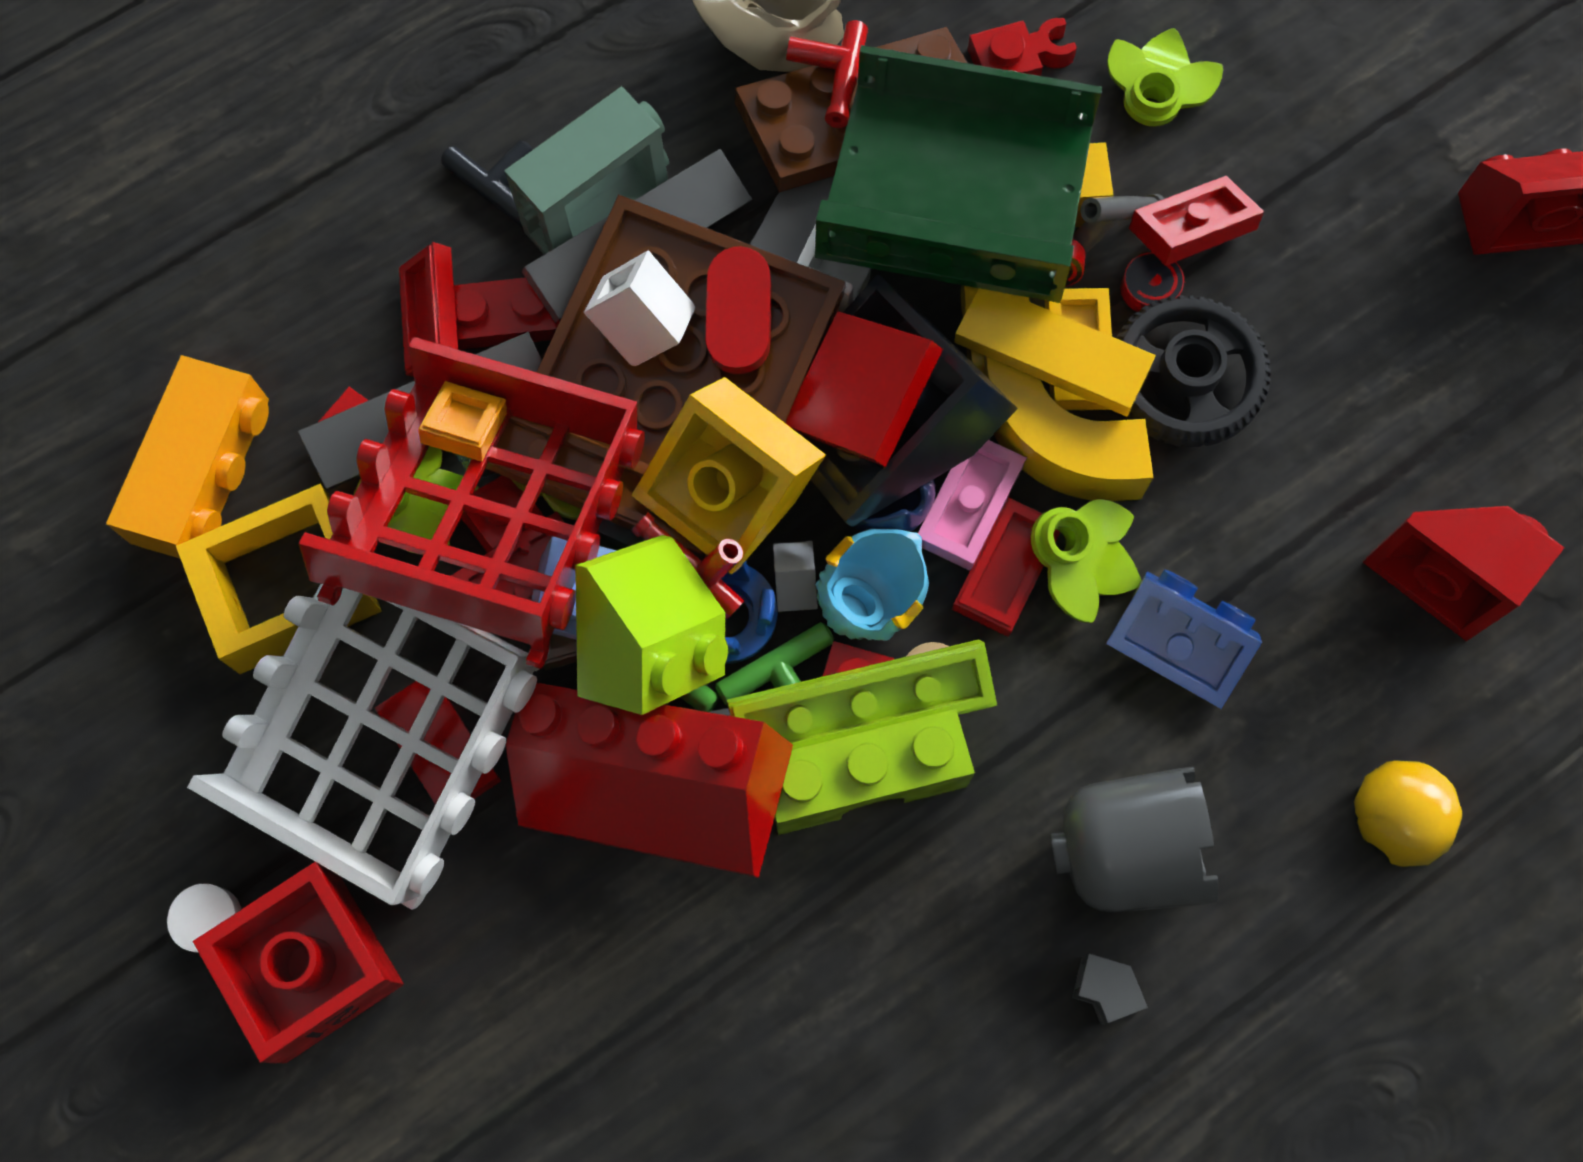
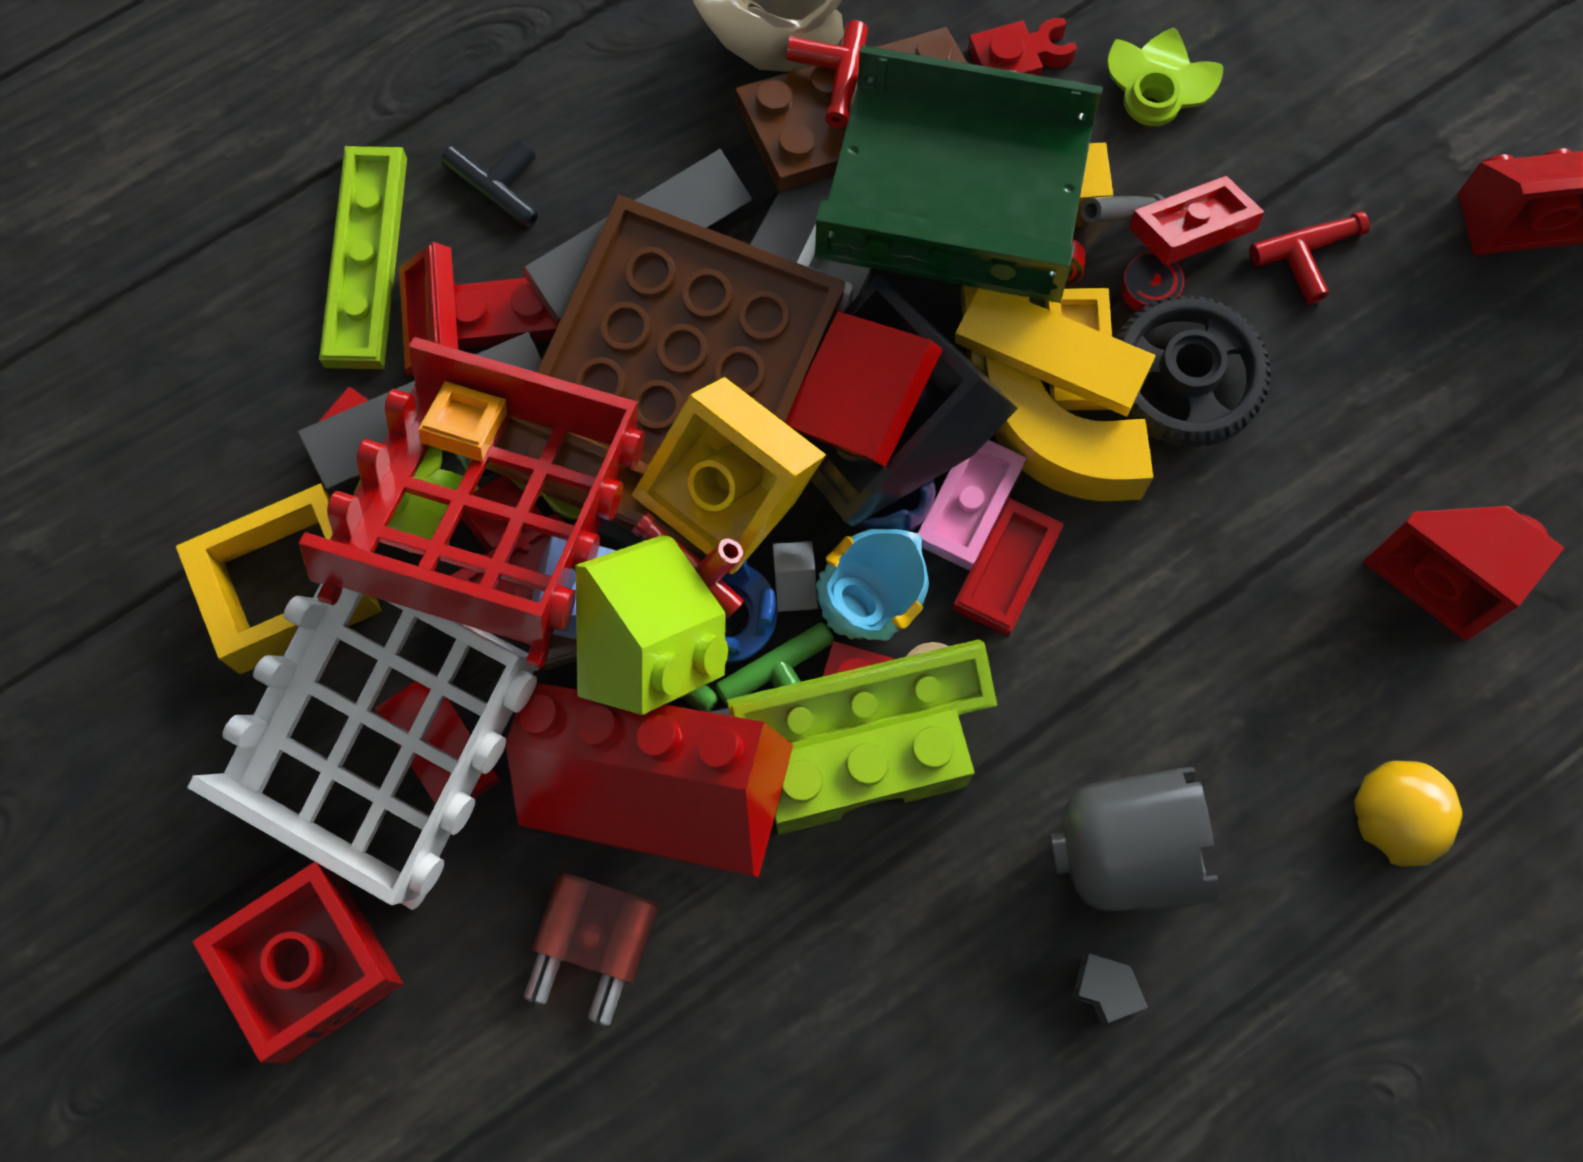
(189, 456): light orange brick -> none
(198, 911): white tile -> none
(363, 258): none -> lime tile
(584, 167): sand green window -> none
(595, 931): none -> clear red piece
(640, 309): white panel -> none
(738, 310): red tile -> none
(1093, 557): lime plate -> none
(1185, 637): blue bracket -> none
(1296, 249): none -> red piece

